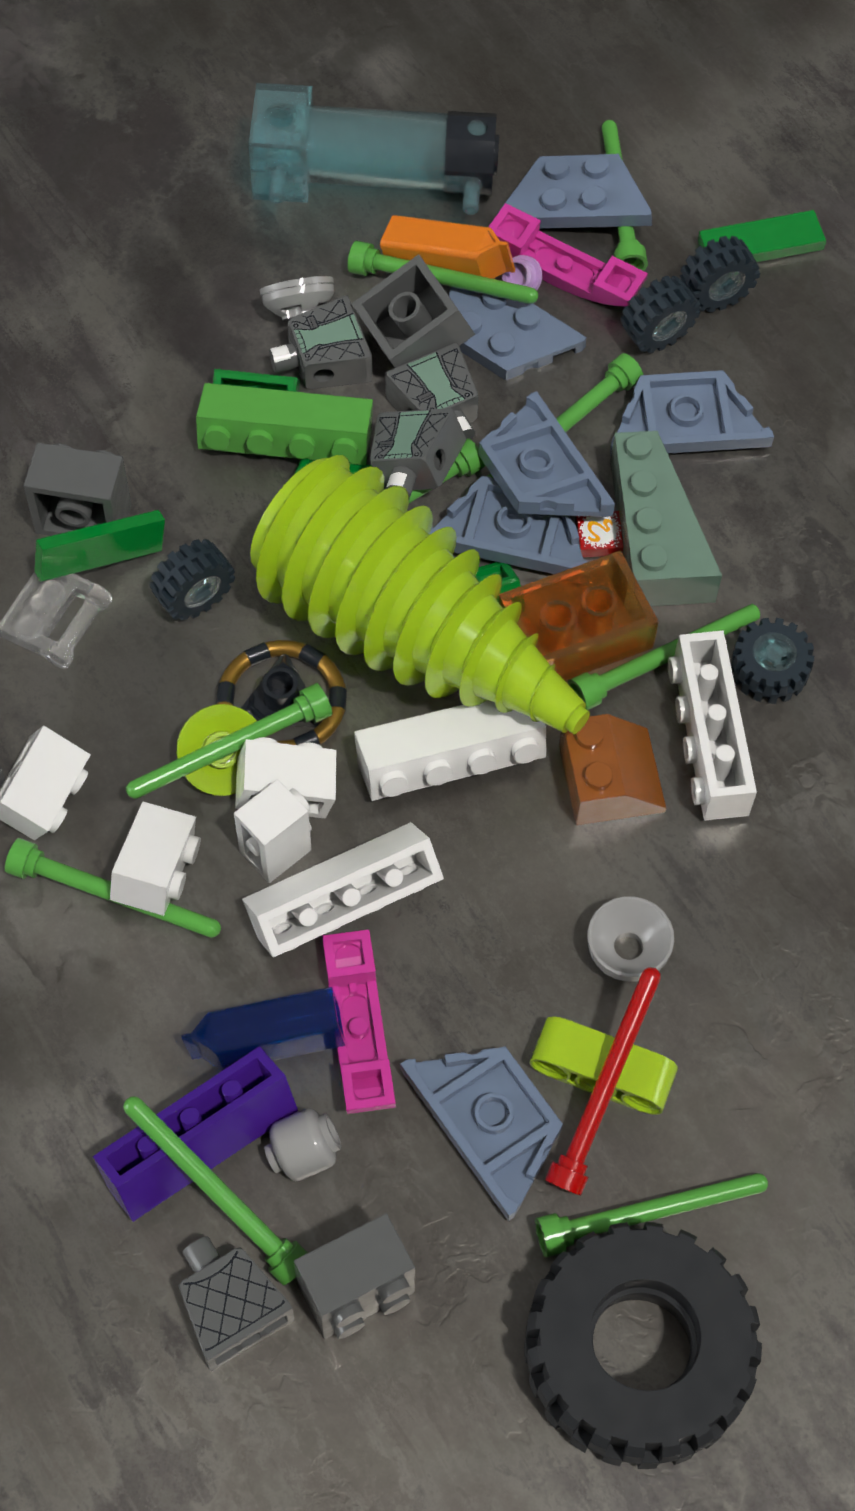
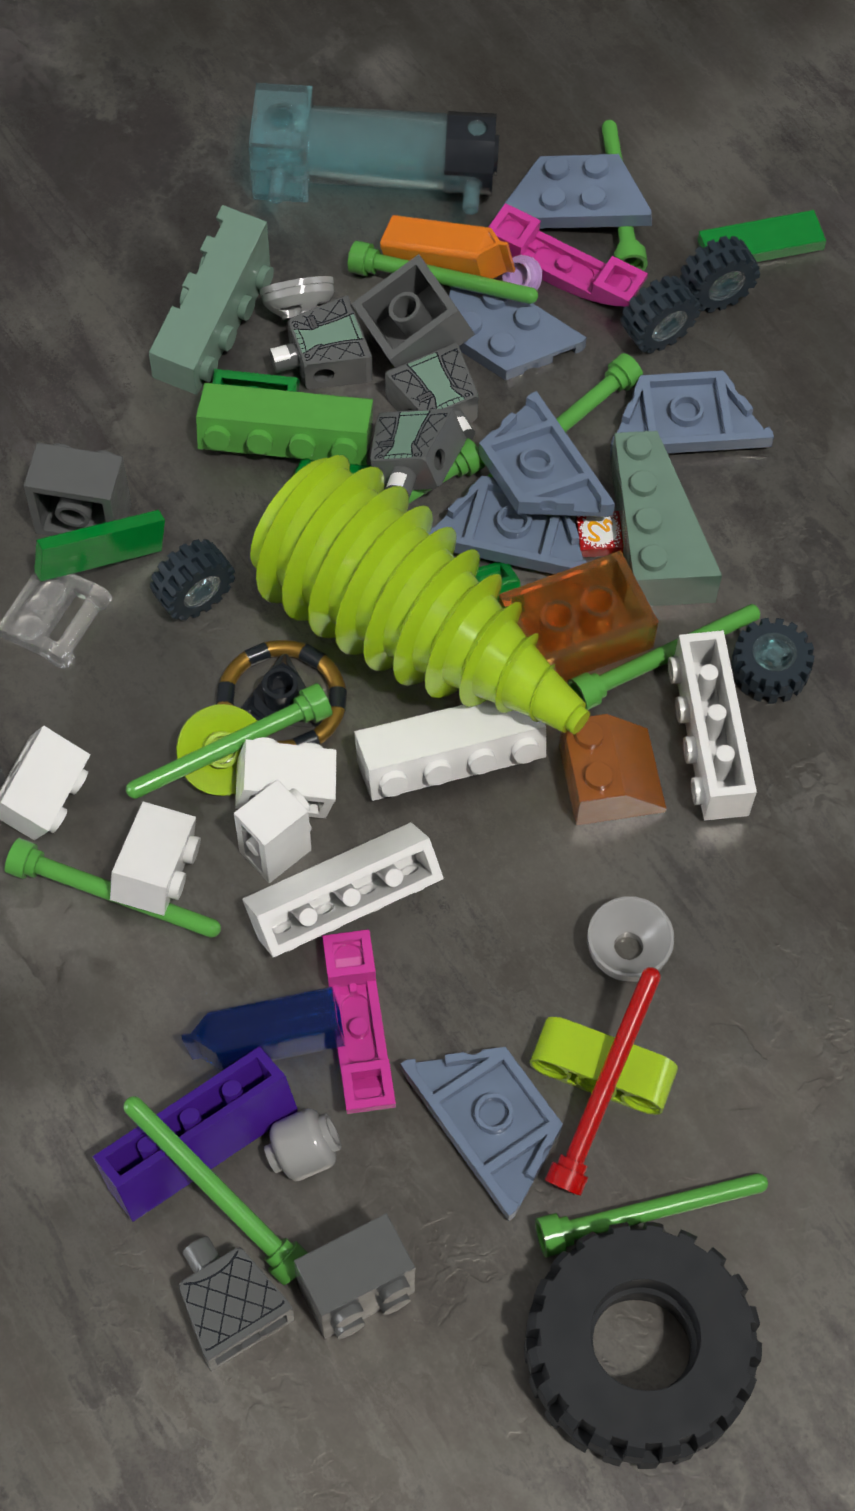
(213, 302): none -> sand green wedge

